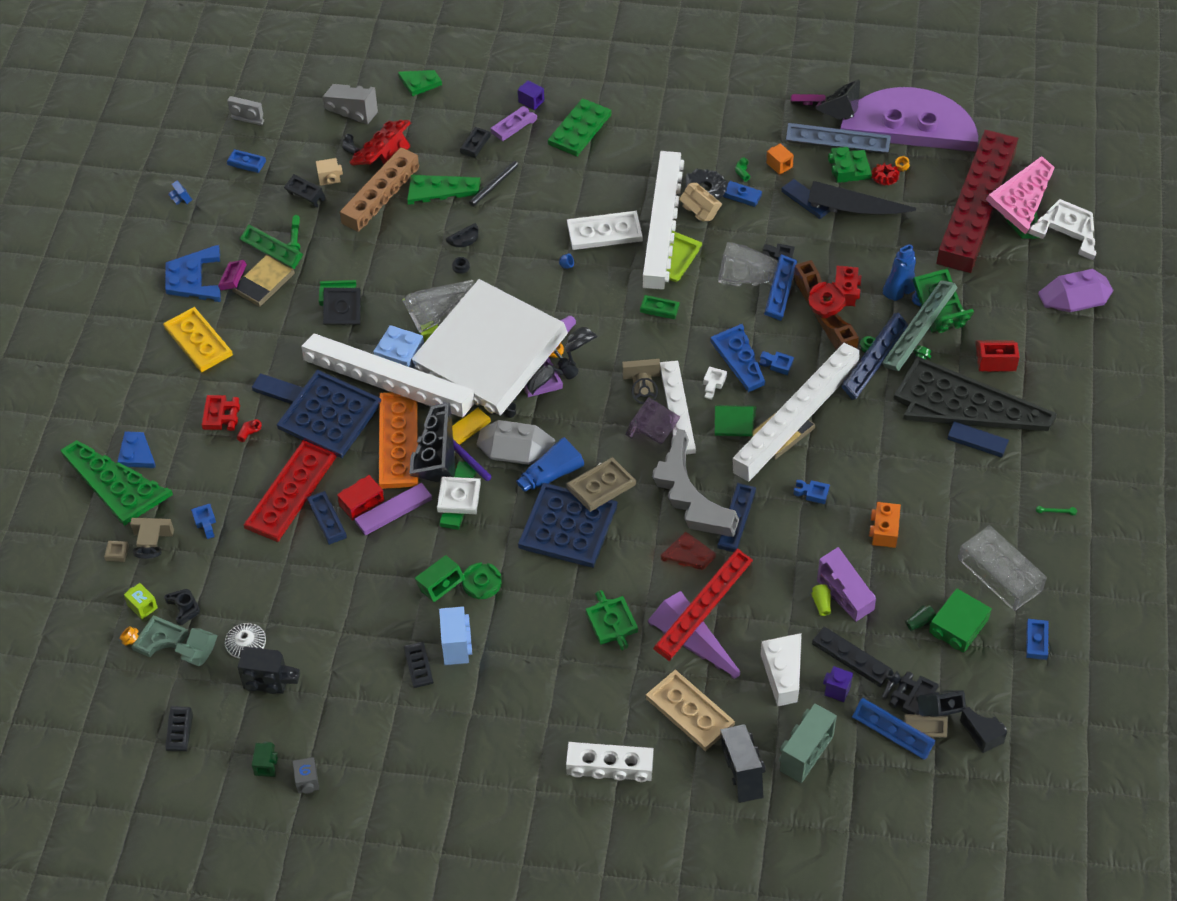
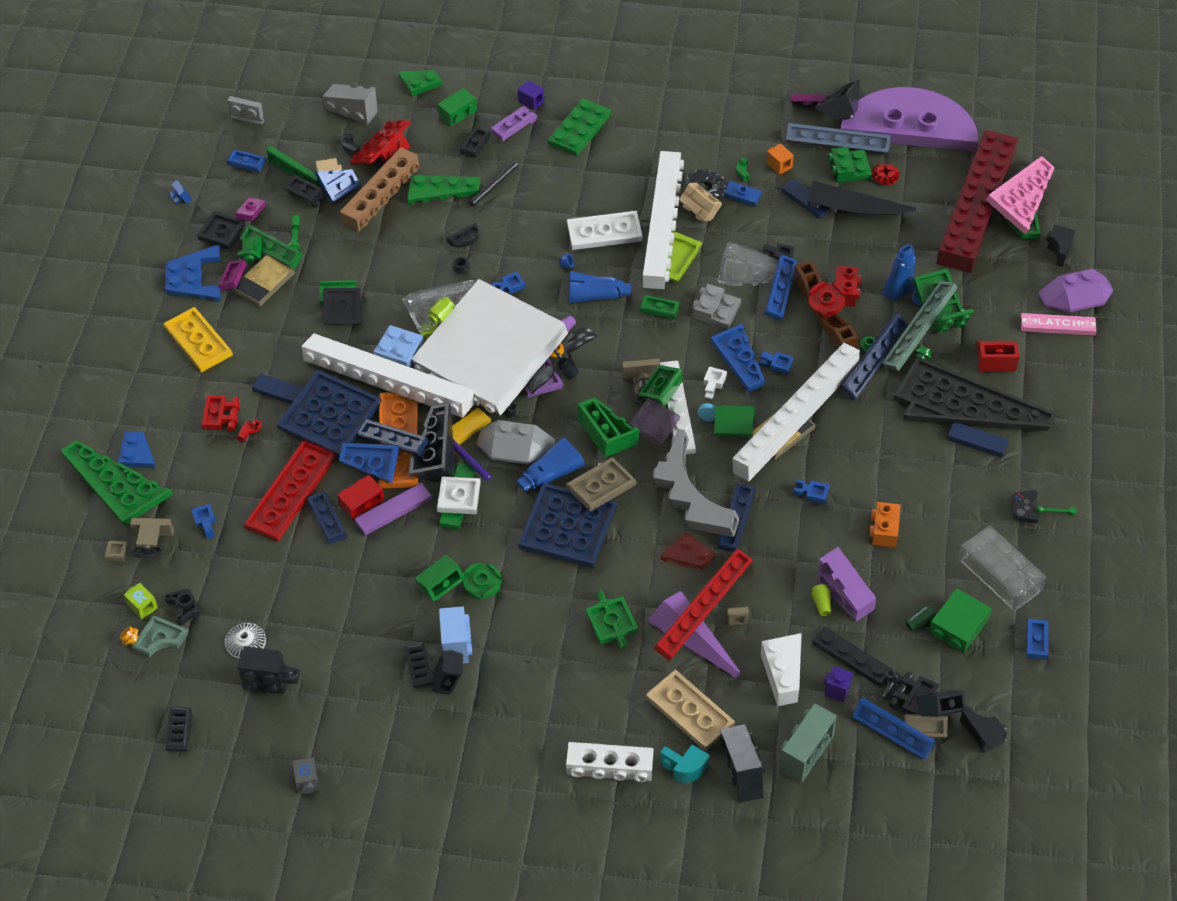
(198, 646): sand green brick -> none
(221, 230): none -> black plate
(250, 209): none -> magenta plate
(250, 249): none -> green bracket
(264, 759): dark green brick -> none
(290, 166): none -> green tile
(337, 182): none -> wing
(371, 459): none -> blue wing
(389, 435): none -> dark blue tile
(440, 310): none -> lime brick
(447, 672): none -> black brick
(457, 107): none -> green brick
(510, 283): none -> blue plate
(589, 288): none -> blue piece
(605, 428): none -> green wedge
(662, 384): none -> green slope
(685, 768): none -> teal brick
(707, 412): none -> medium azure tile
(715, 306): none -> light grey plate
(737, 616): none -> dark tan tile
(902, 159): light orange hinge -> none
(1023, 508): none -> black piece
(1058, 324): none -> bright pink tile
(1060, 242): none -> black arch
(1070, 221): white wing -> none

